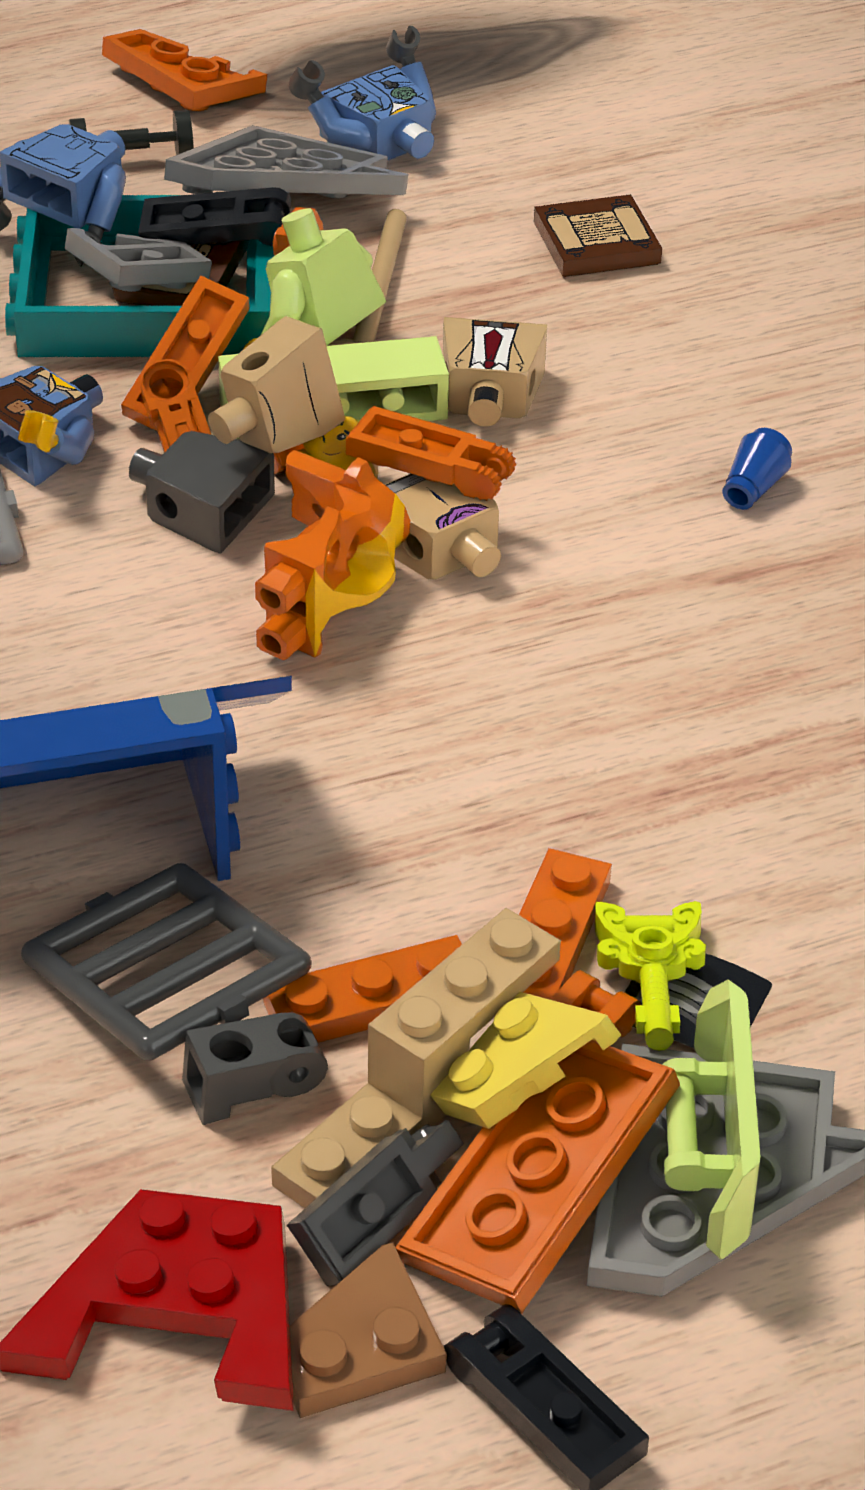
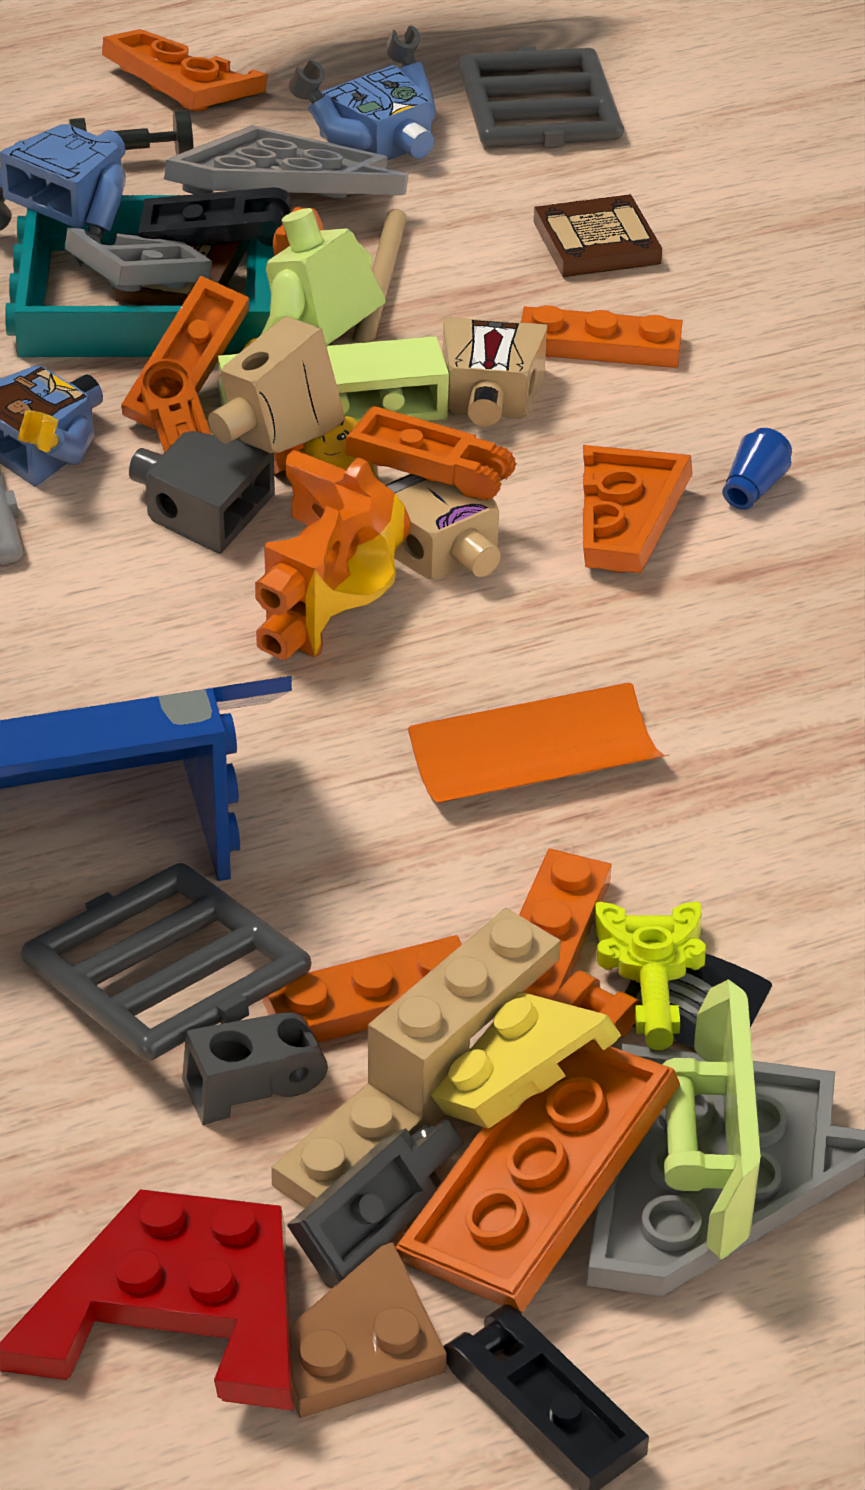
(531, 742): none -> orange sticker
(550, 135): none -> dark grey bar
(608, 336): none -> orange plate
(628, 503): none -> orange wing

